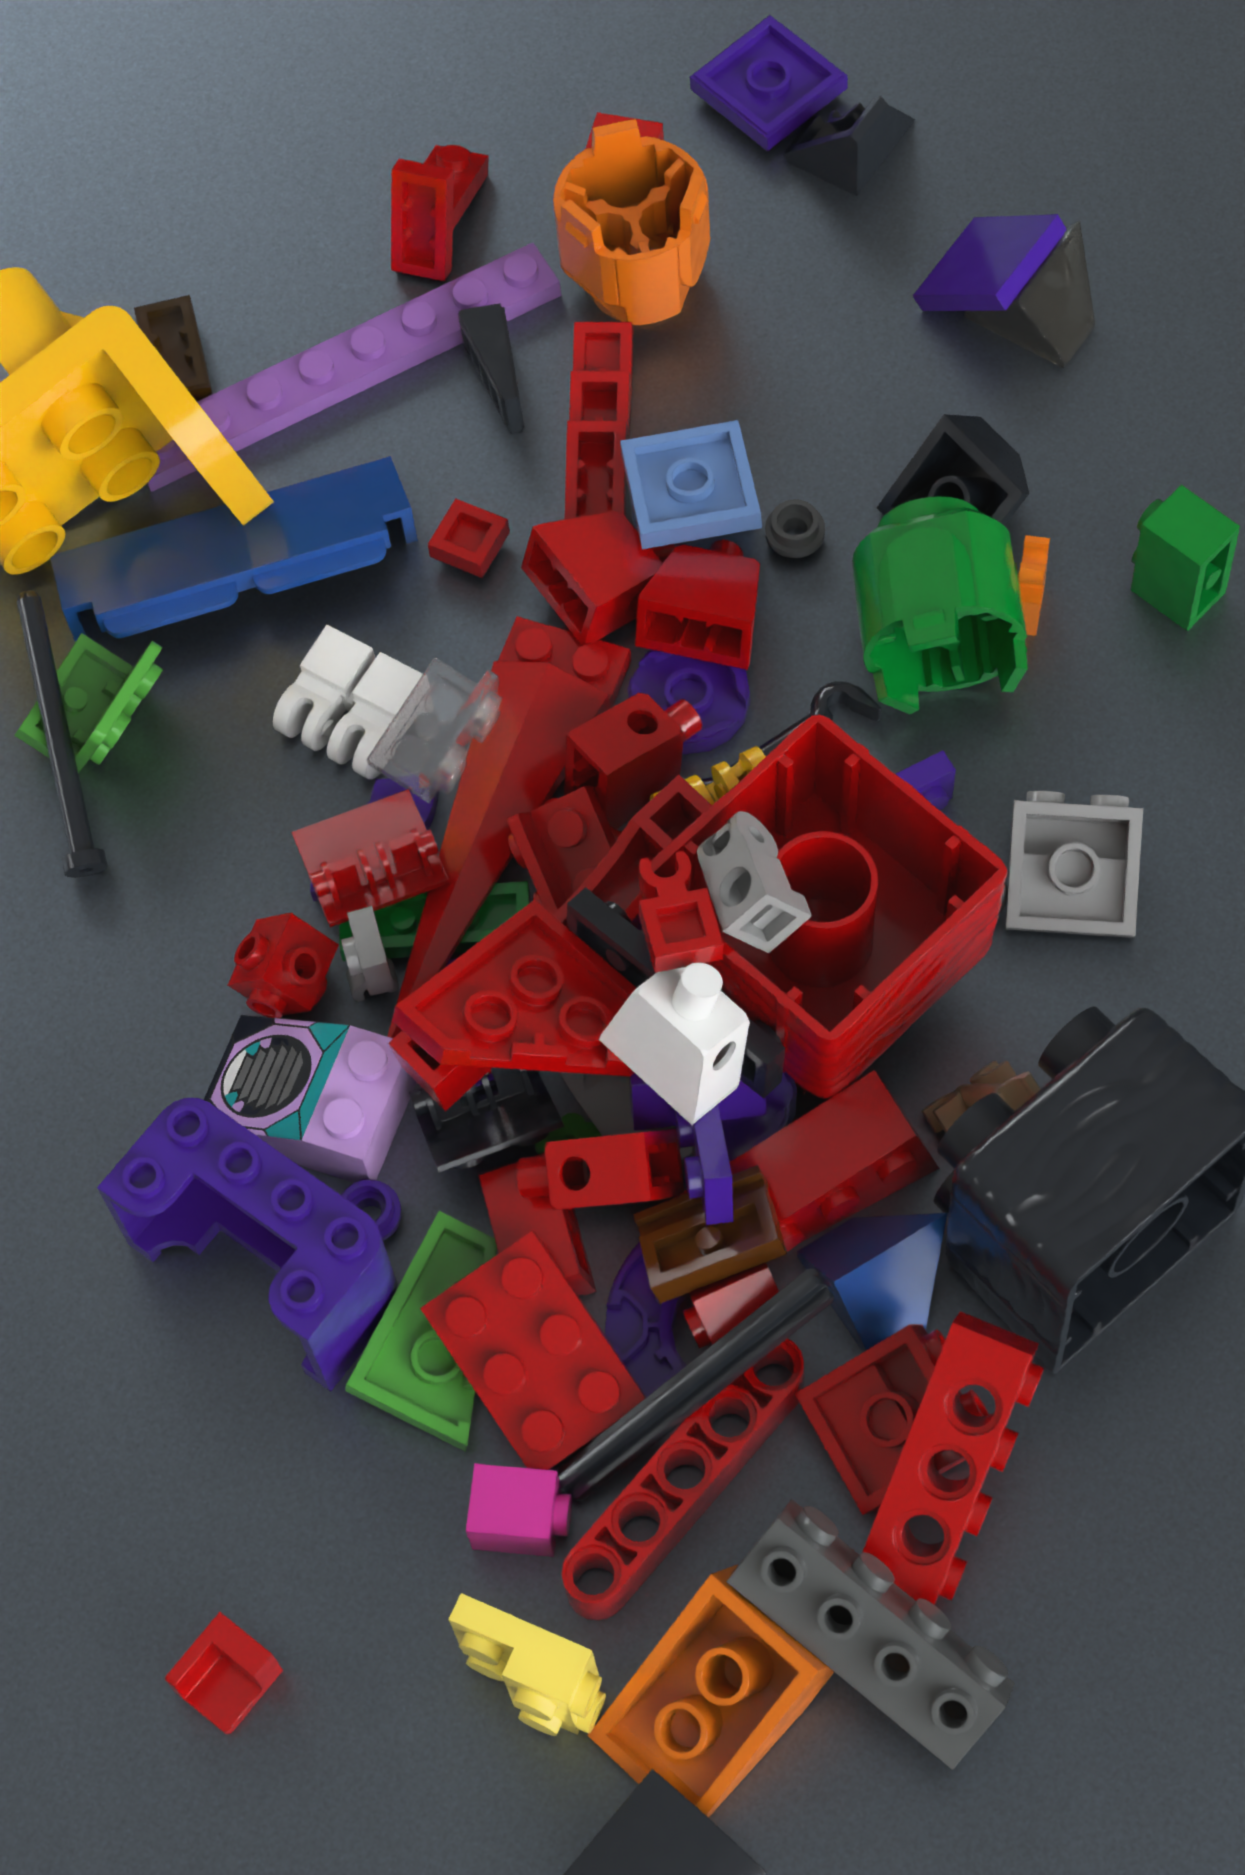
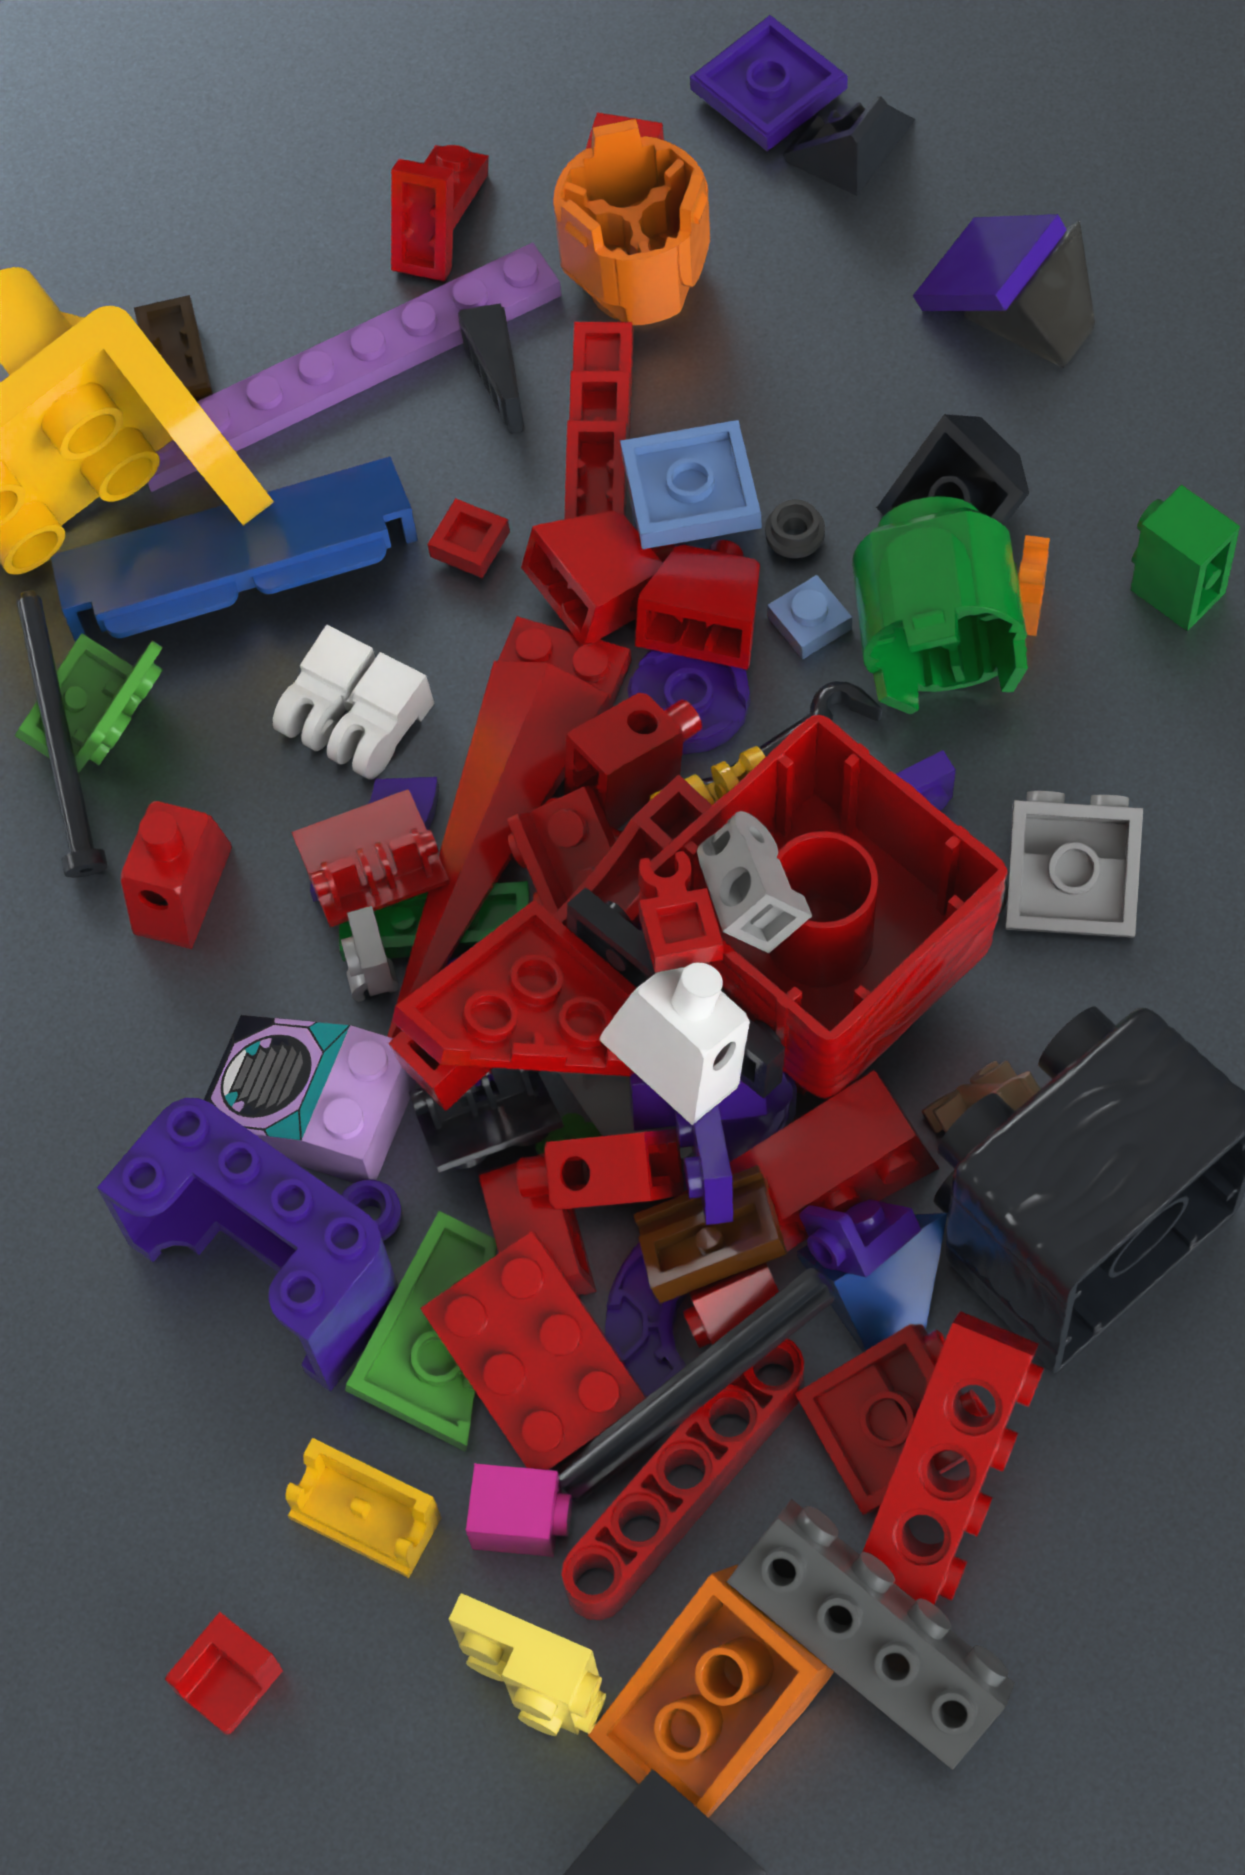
(173, 860): none -> red torso
(282, 966): red brick -> none
(362, 1508): none -> yellow hinge
(434, 727): clear bracket -> none
(809, 617): none -> light blue plate
(859, 1238): none -> dark purple bracket

